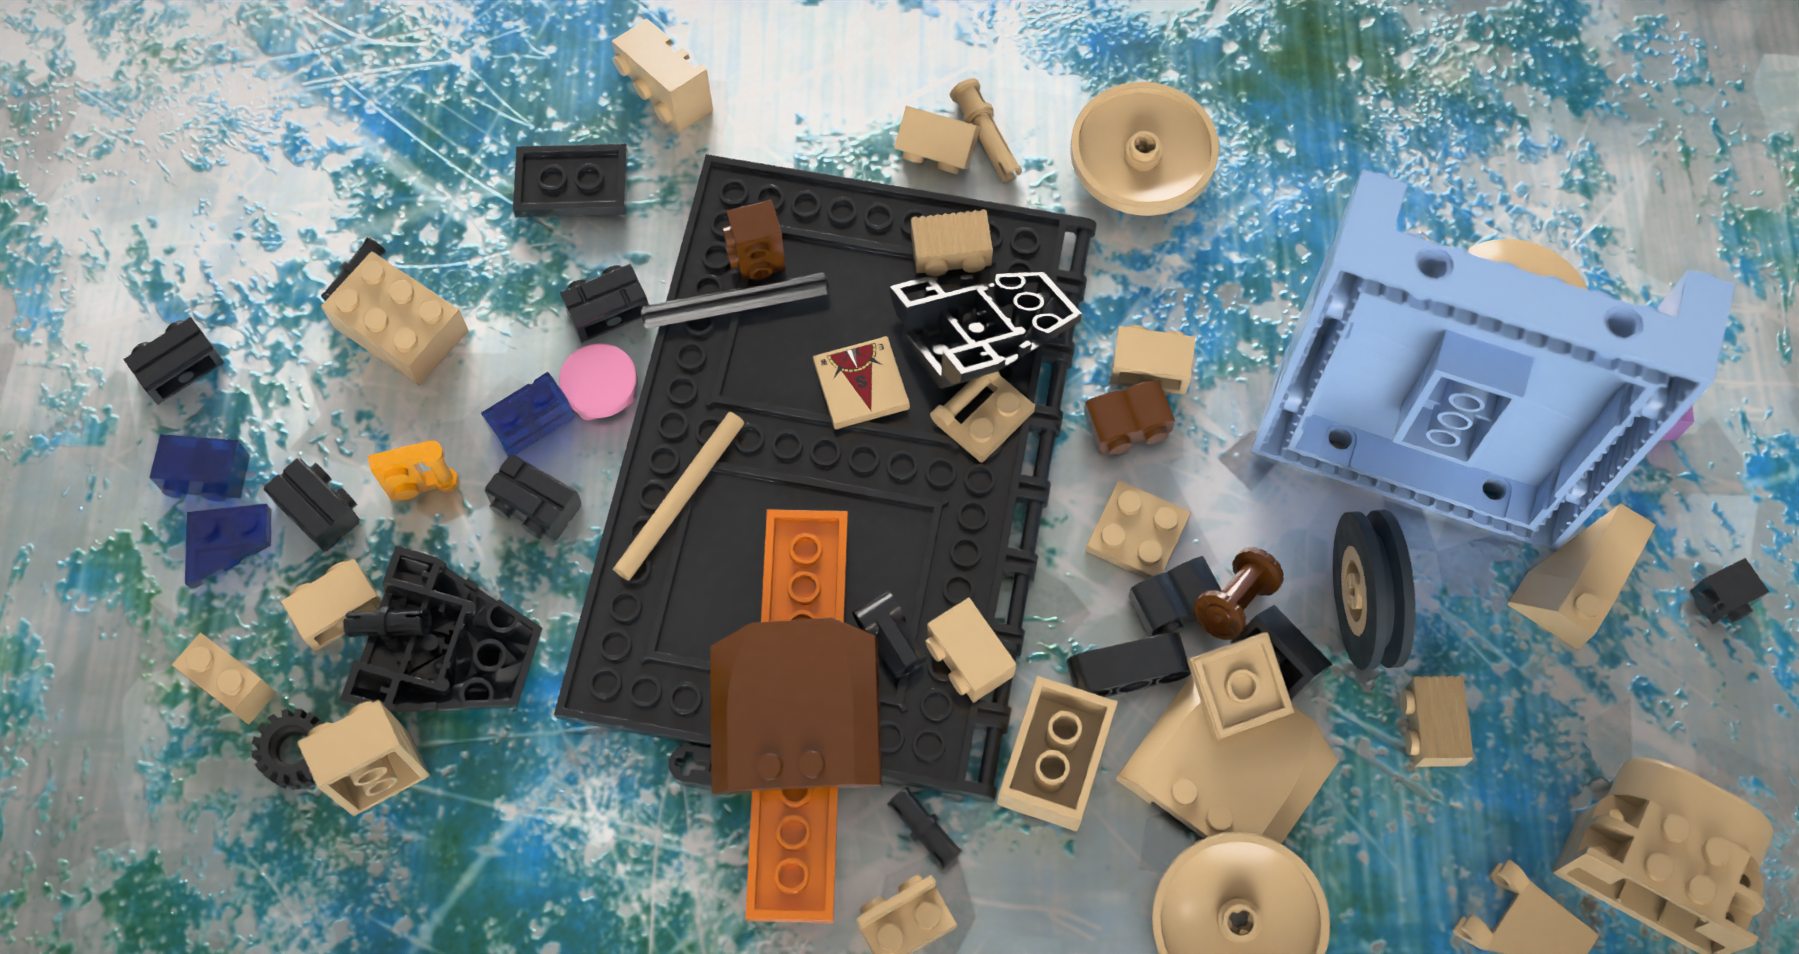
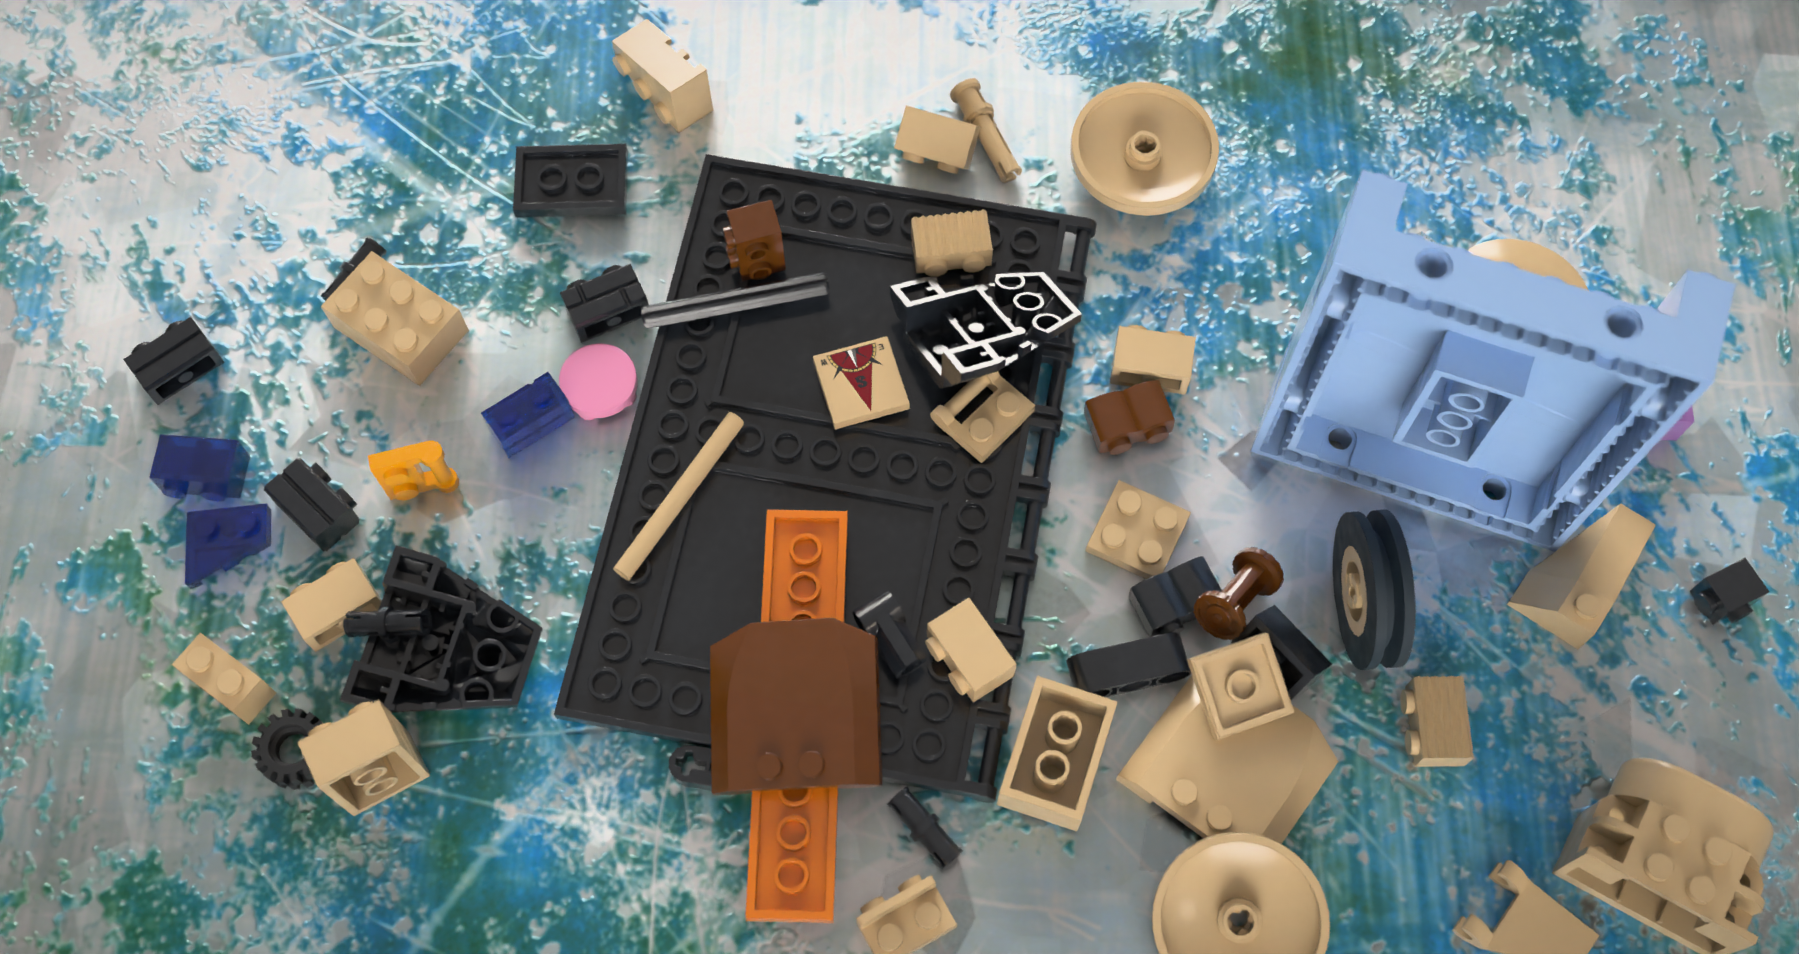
(532, 497): black brick -> none

